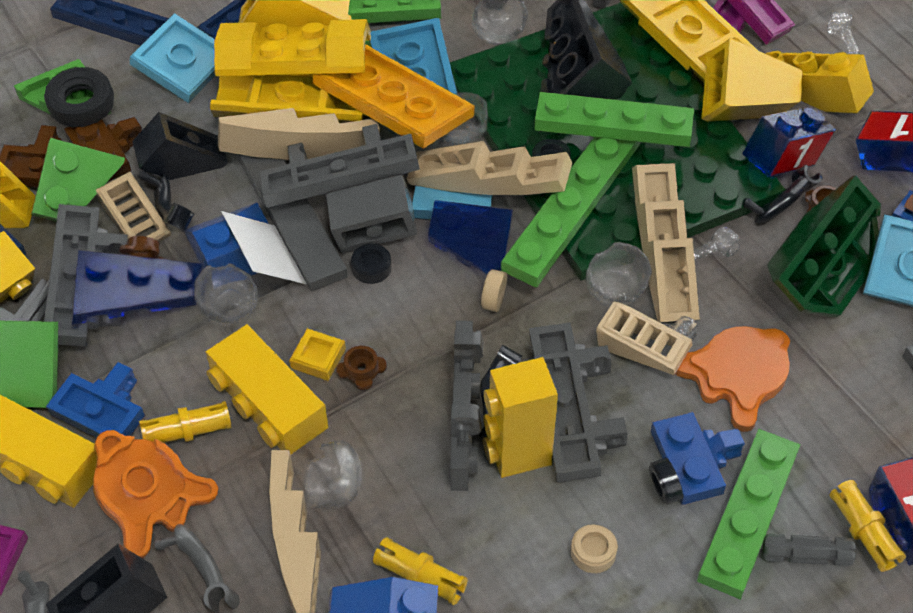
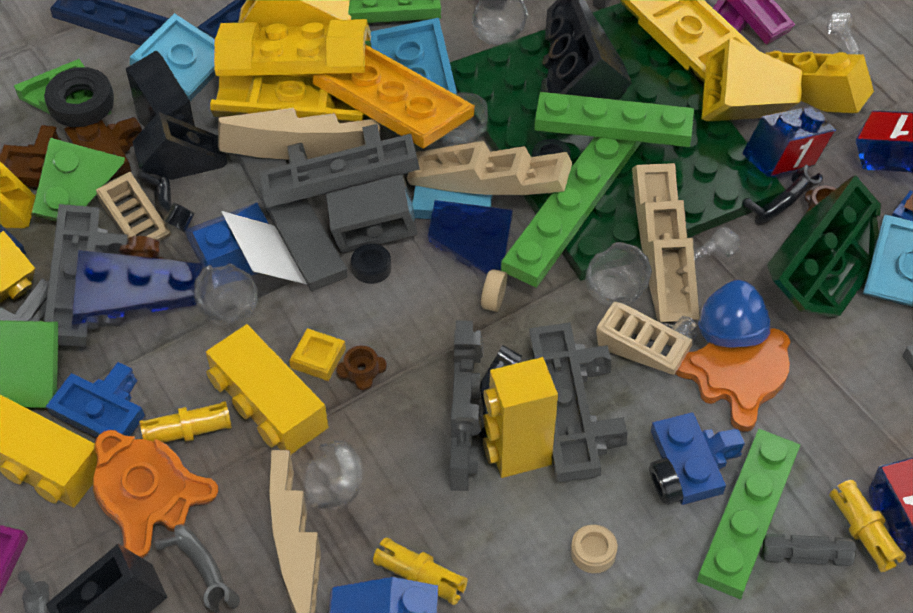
(157, 90): none -> black slope
(735, 316): none -> blue hat

